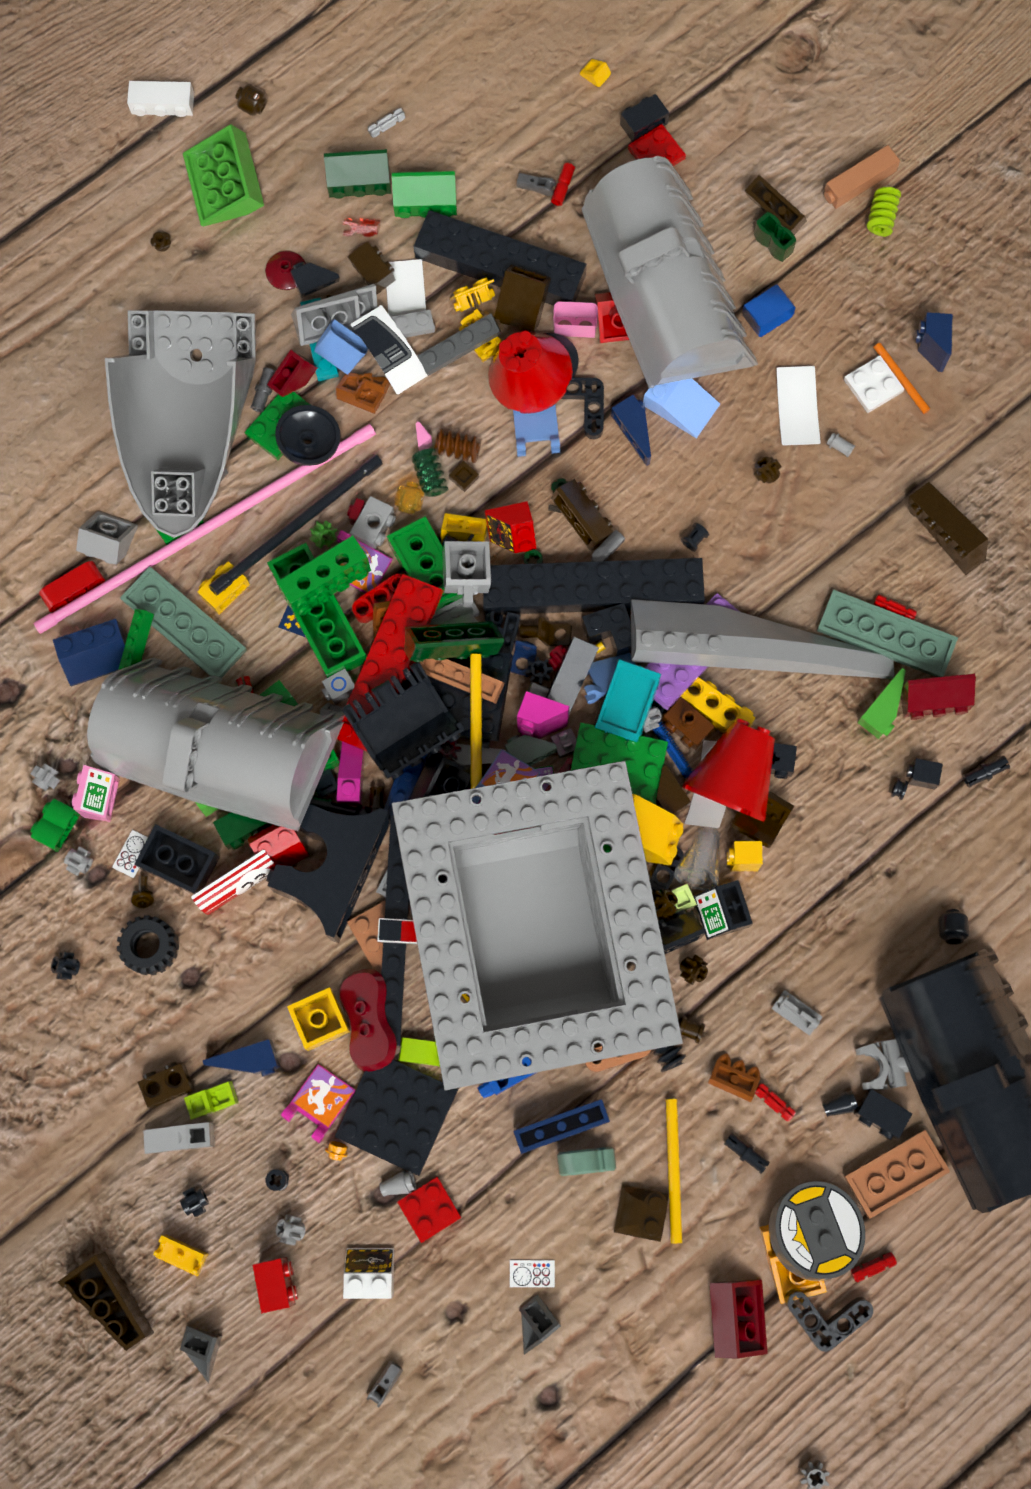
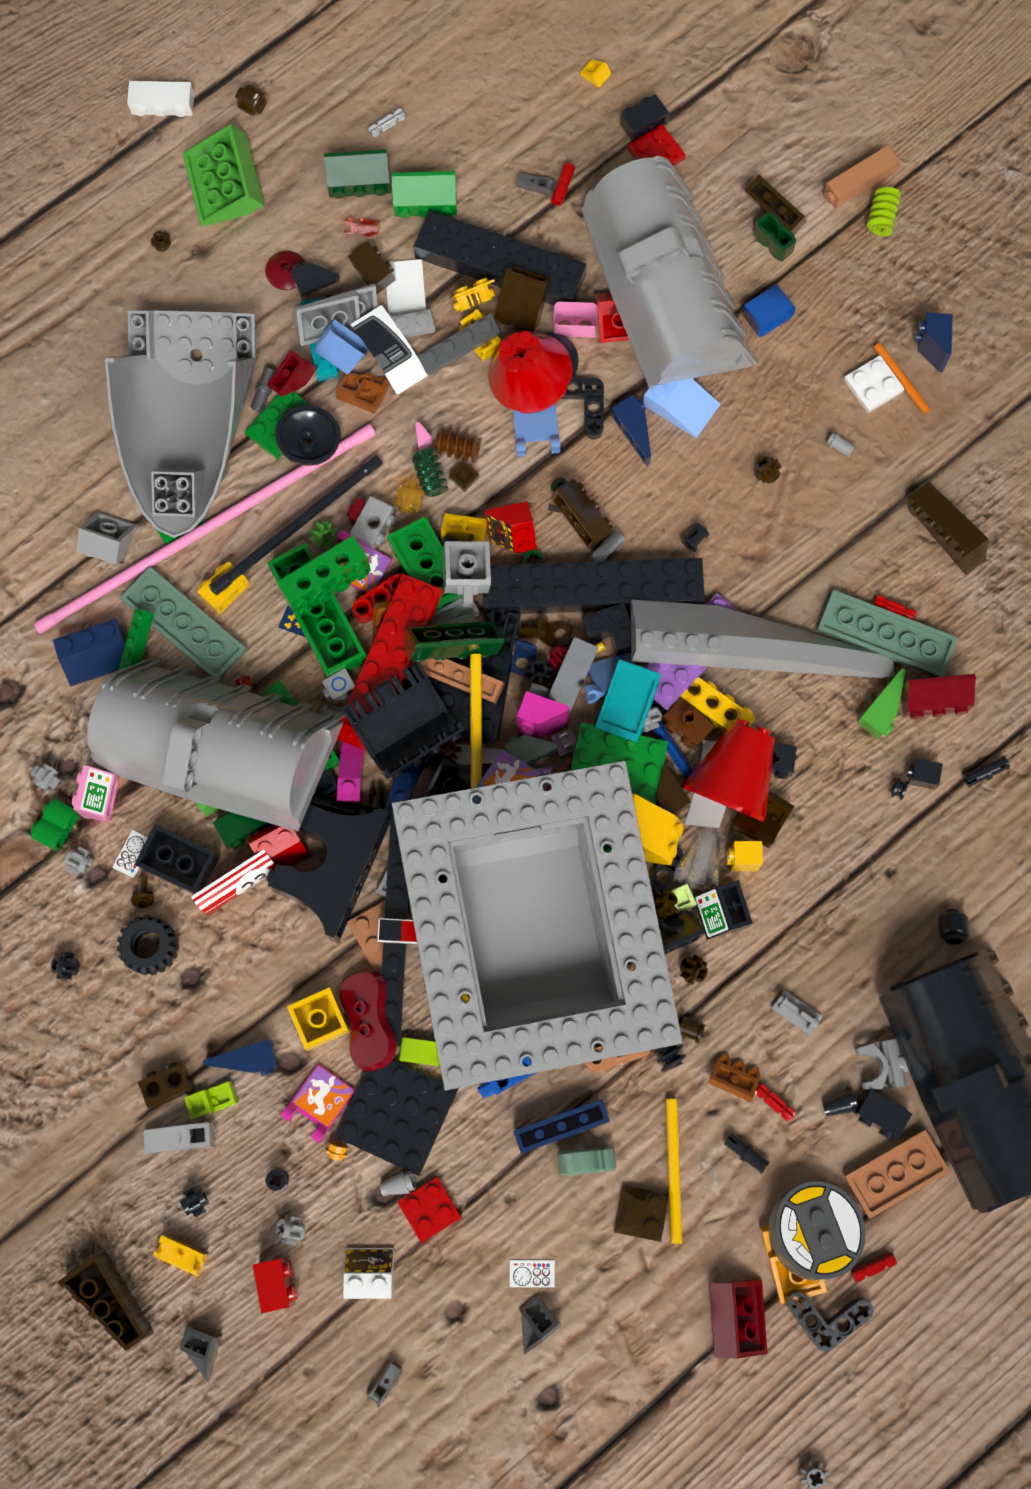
(71, 586): red beam -> none
(798, 405): white sticker -> none

